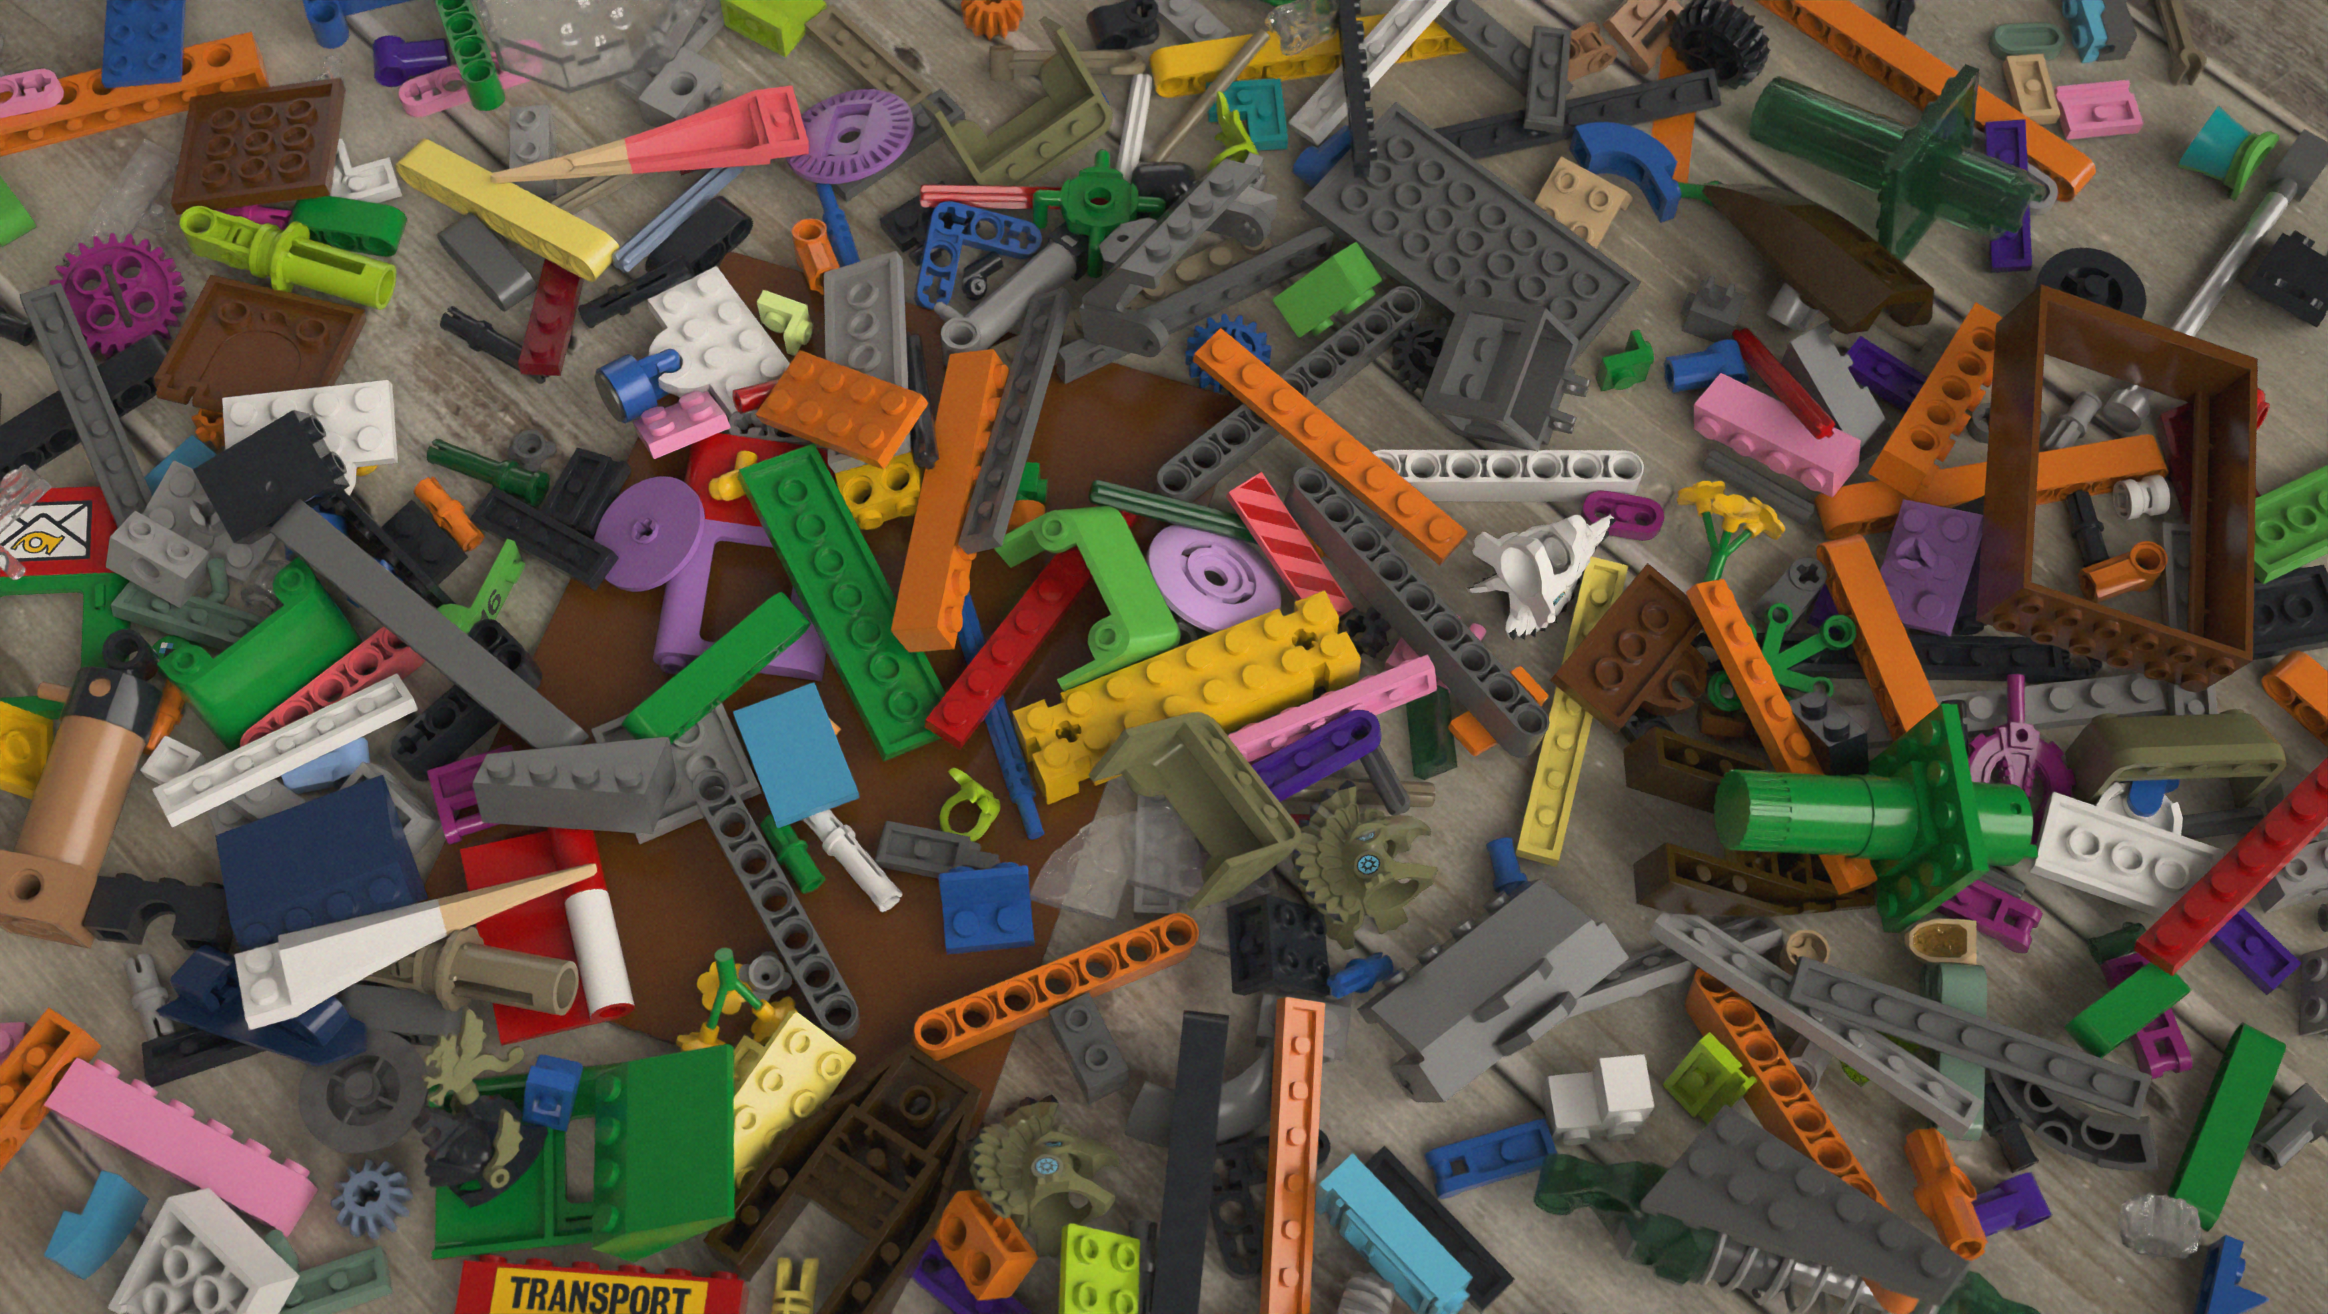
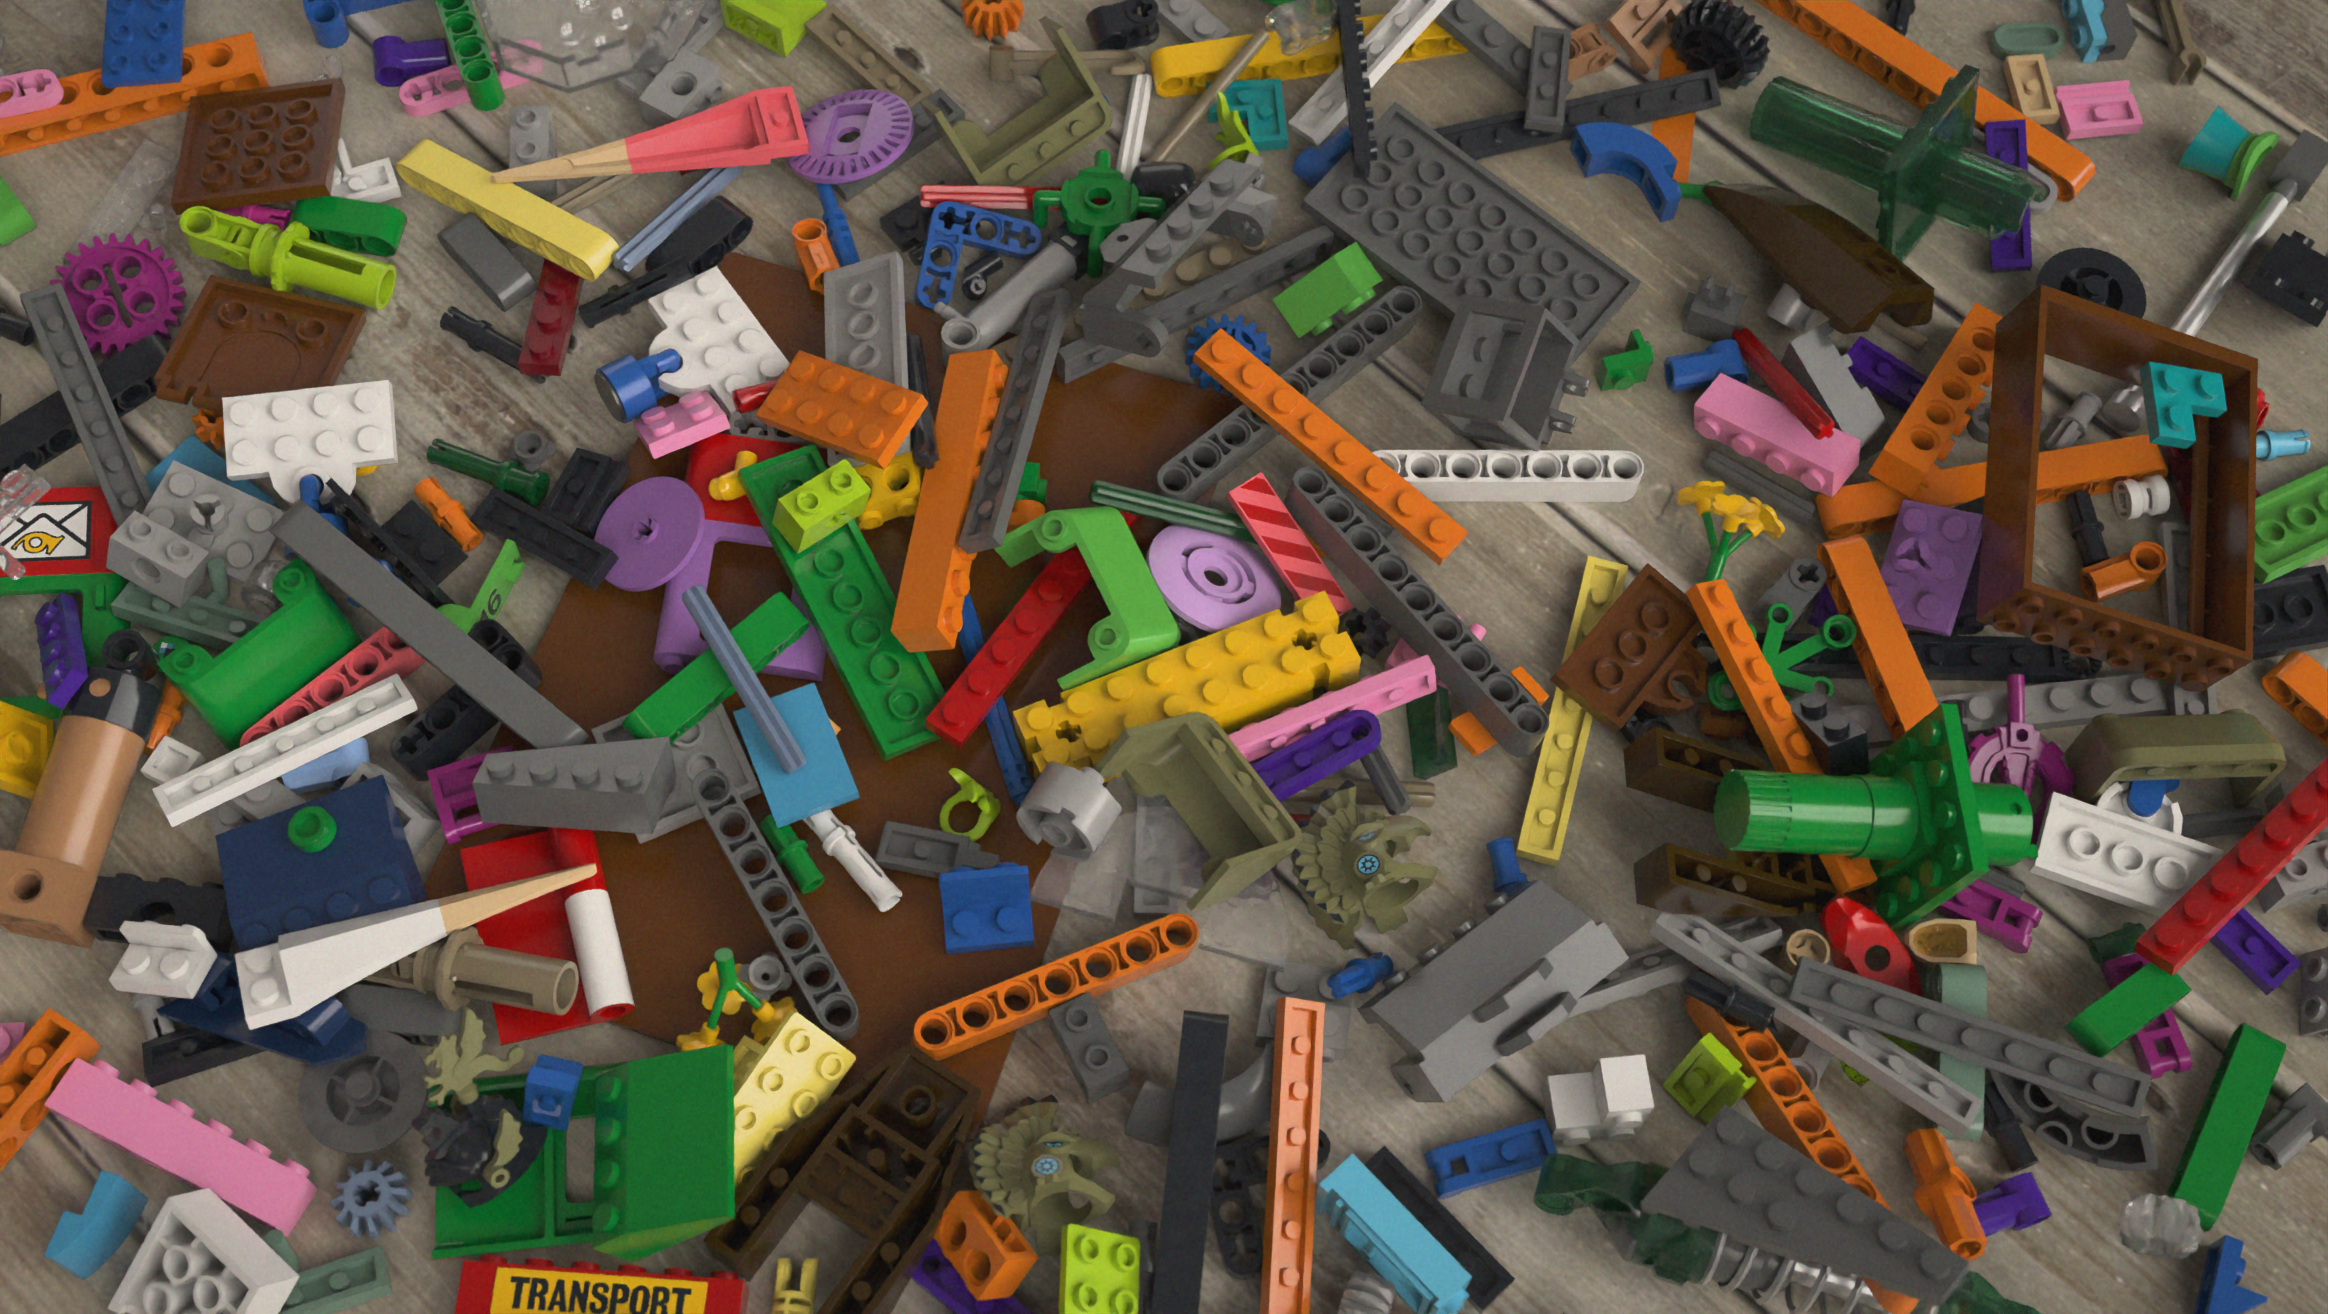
(61, 649): none -> dark purple plate
(163, 959): none -> white bracket
(269, 472): black piece -> none
(311, 829): none -> green tile
(744, 679): none -> sand blue axle
(786, 315): yellowish green bracket -> none
(821, 506): none -> lime brick
(1068, 811): none -> light grey brick
(1277, 945): black bracket -> none
(1418, 352): black gear -> none
(1539, 569): white piece -> none
(1582, 200): tan bracket -> none
(1625, 511): magenta plate -> none
(1729, 1001): none -> black axle
(1856, 928): none -> red piece
(2173, 396): none -> teal plate
(2273, 444): none -> medium azure pin

